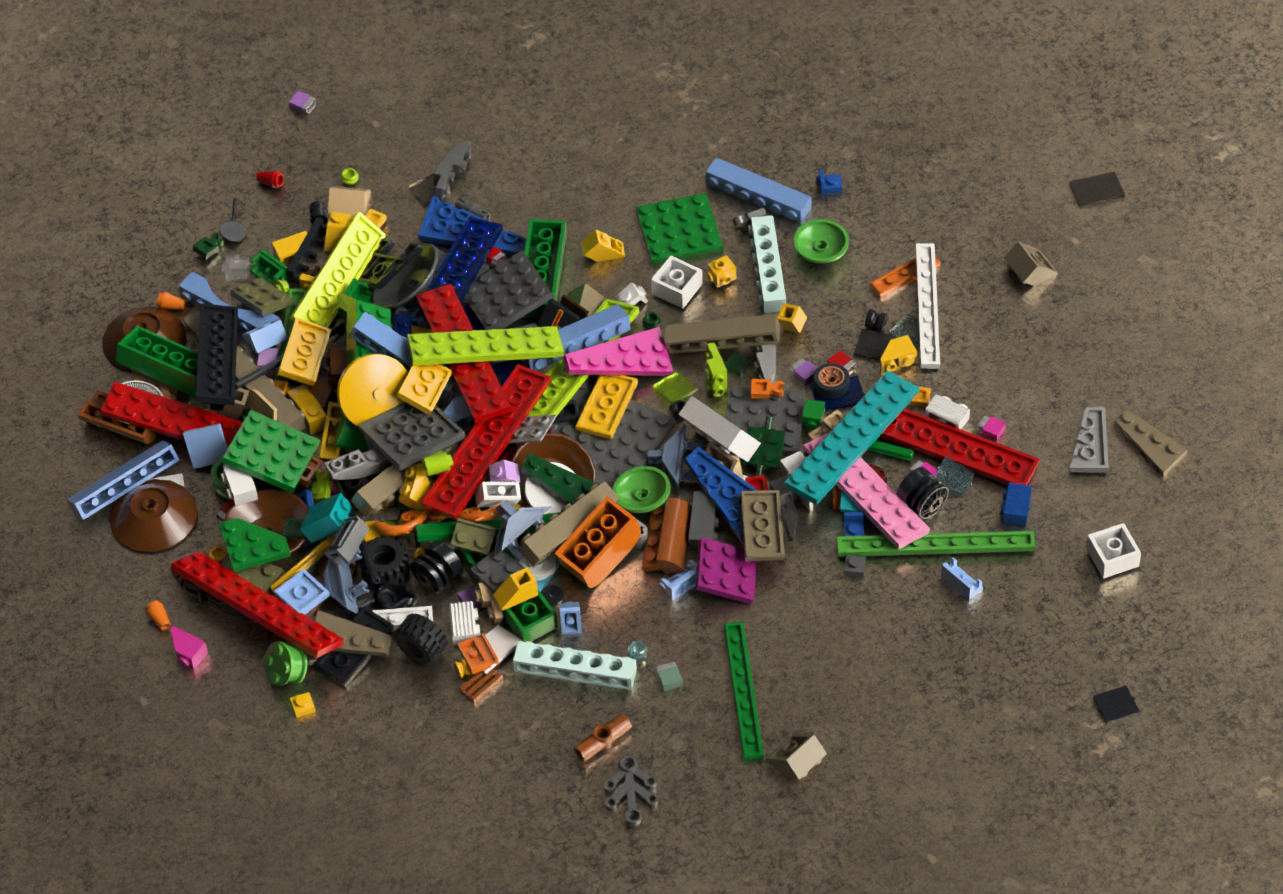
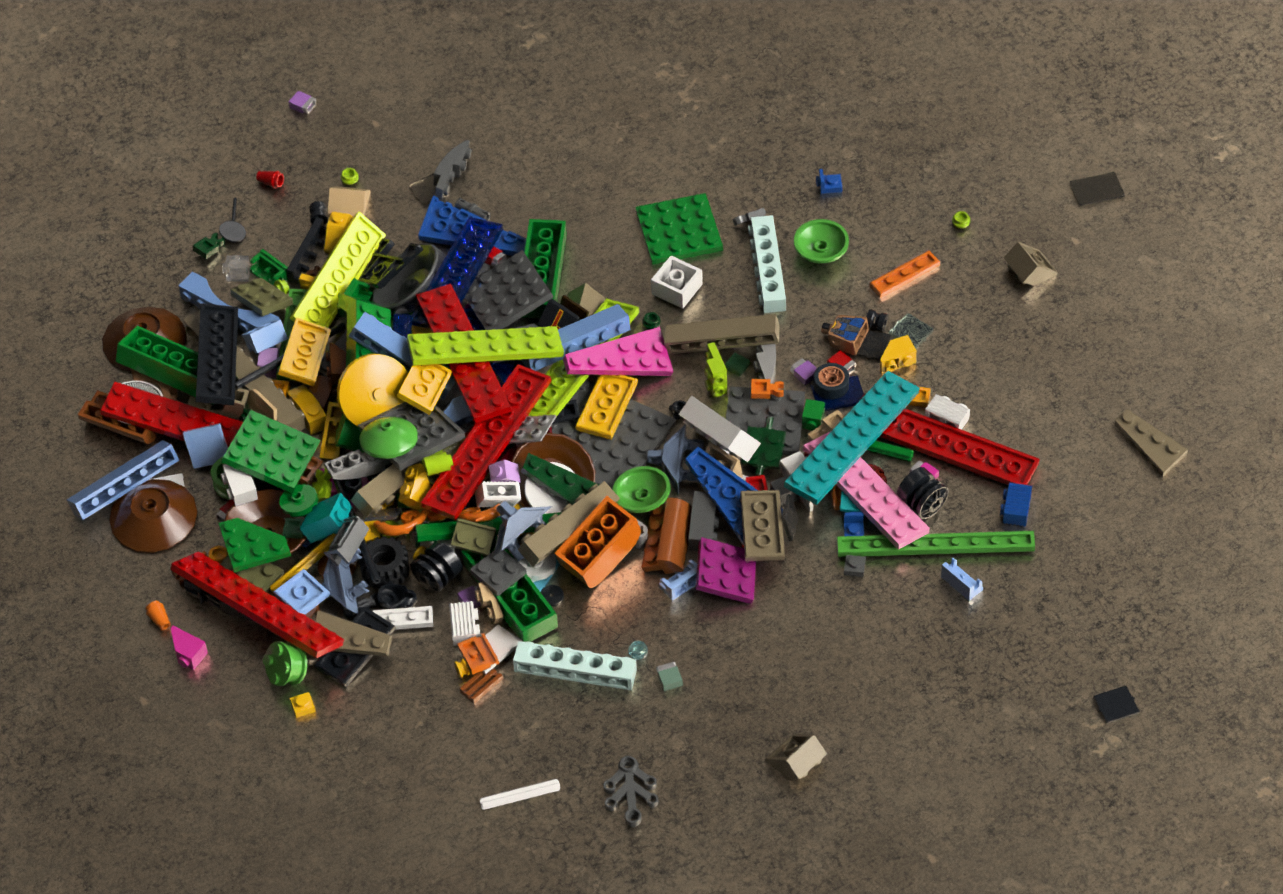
(170, 302): orange cone -> none
(286, 248): yellow slope -> none
(300, 501): none -> green plate
(376, 217): yellow plate -> none
(388, 437): none -> bright green dish
(420, 639): black tyre -> none
(516, 589): yellow slope -> none
(519, 794): none -> white axle
(570, 617): light blue slope -> none
(602, 247): yellow slope -> none
(611, 731): dark orange piece -> none
(632, 295): white bracket -> none
(675, 387): clear neon green piece -> none
(721, 271): yellow brick -> none
(743, 691): green tile -> none
(758, 190): medium blue brick -> none
(791, 318): yellow brick -> none
(846, 333): none -> torso
(927, 306): white plate -> none
(954, 476): clear light blue piece -> none
(961, 219): none -> lime plate
(991, 428): dark pink piece -> none
(1091, 446): light grey wing -> none
(1113, 550): white brick -> none

